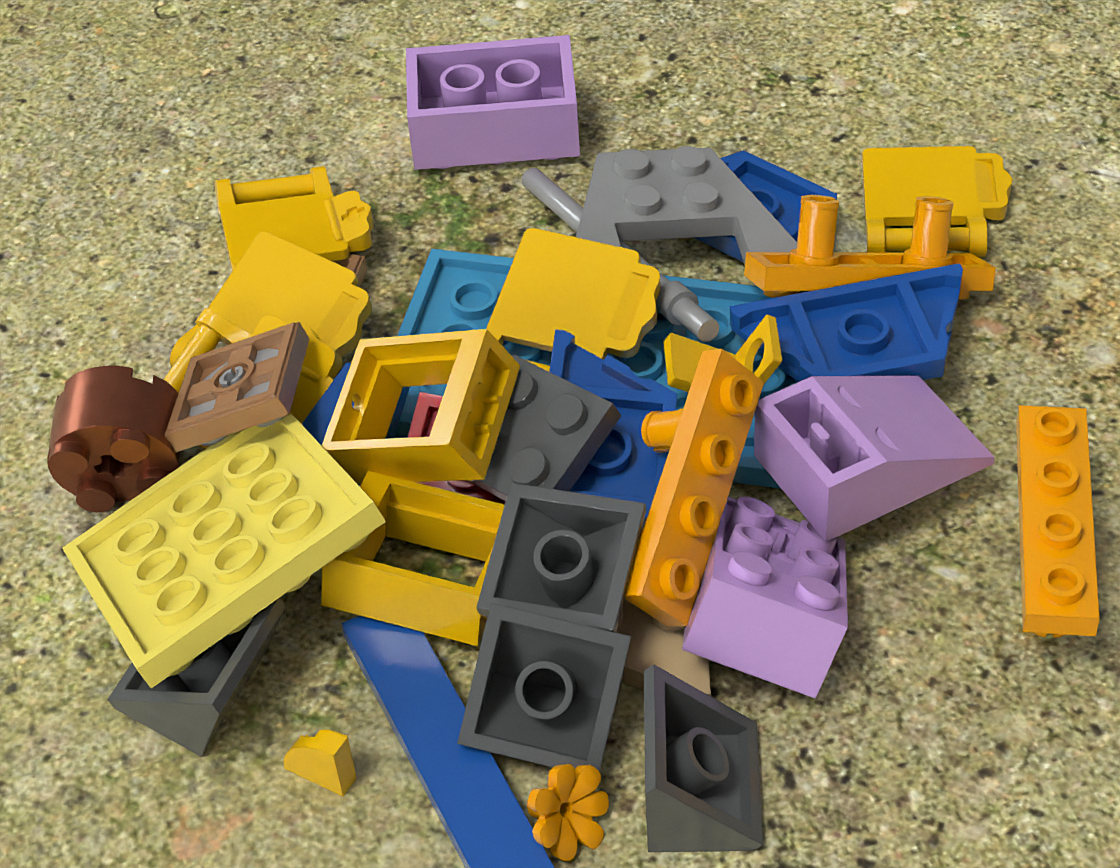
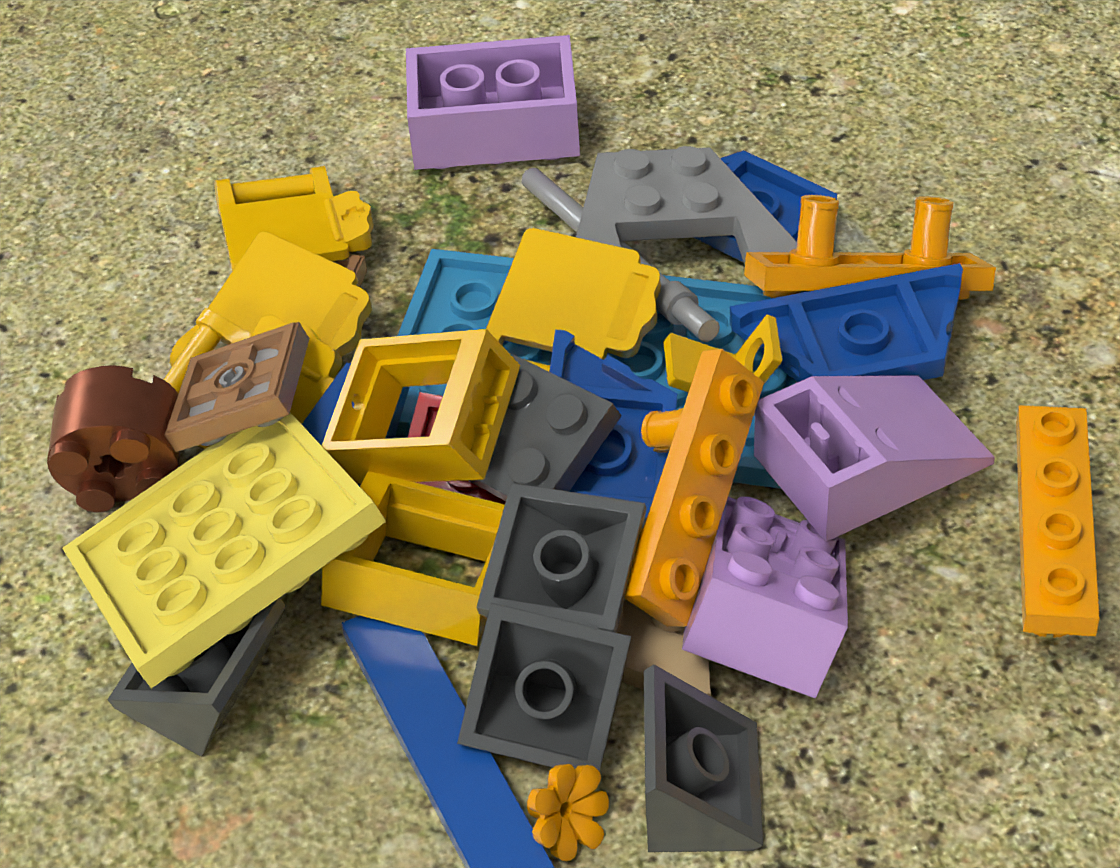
(323, 760): yellow tile -> none
(956, 173): yellow piece -> none

